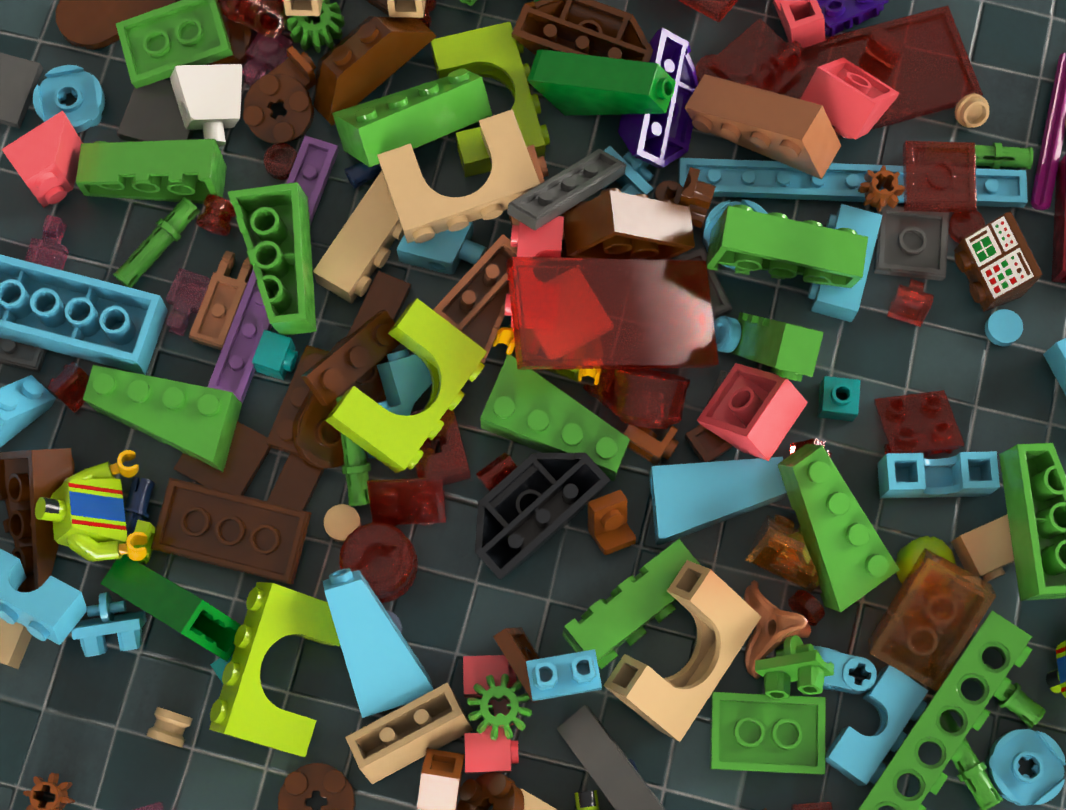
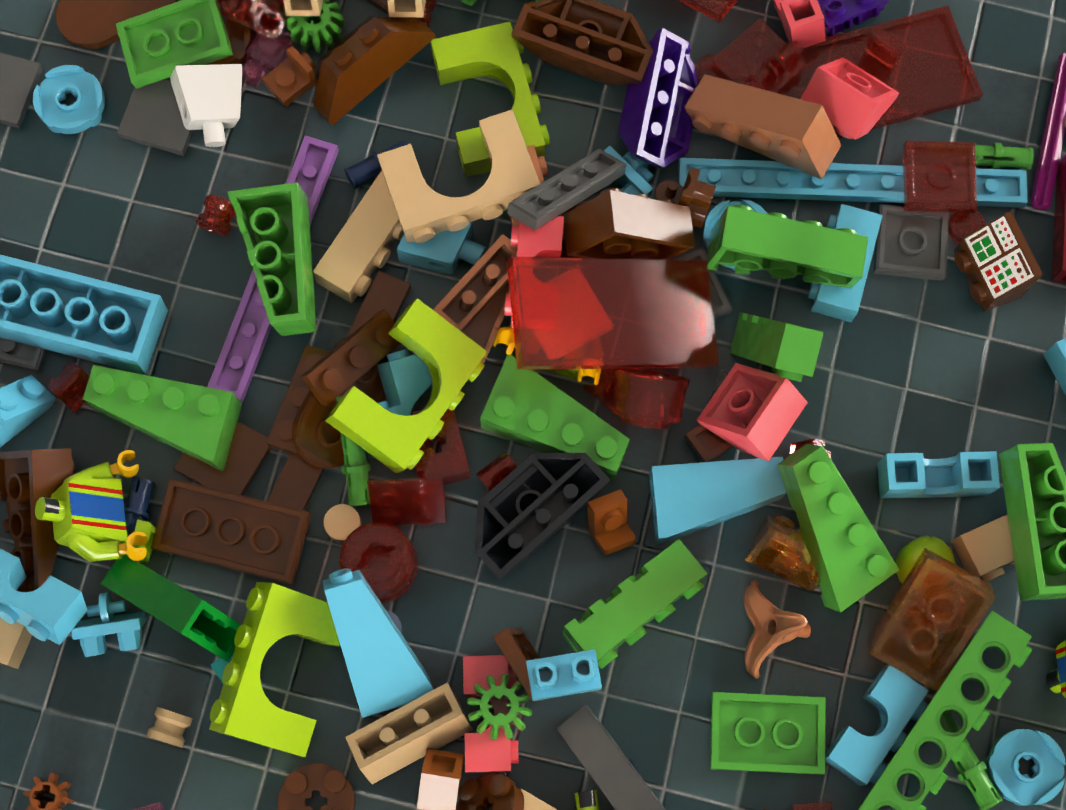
(47, 159): coral slope -> none
(48, 250): clear pink plate -> none
(152, 170): bright green wedge -> none
(157, 242): bright green pin -> none
(186, 297): clear pink plate -> none
(220, 303): nougat hinge -> none
(275, 355): teal plate -> none
(279, 160): clear red tile -> none
(297, 102): reddish brown plate -> none
(412, 116): bright green wedge -> none
(600, 84): green slope -> none
(645, 444): dark orange bracket -> none
(722, 628): tan arch -> none
(727, 333): medium azure tile -> none
(793, 664): bright green hips -> none
(807, 605): clear red tile -> none
(833, 408): teal plate -> none
(844, 665): medium azure piece -> none
(886, 196): dark orange gear -> none
(910, 303): clear red tile -> none
(919, 424): clear red hinge -> none
(972, 110): tan plate -> none
(1003, 327): medium azure tile -> none
(1021, 704): bright green axle -> none

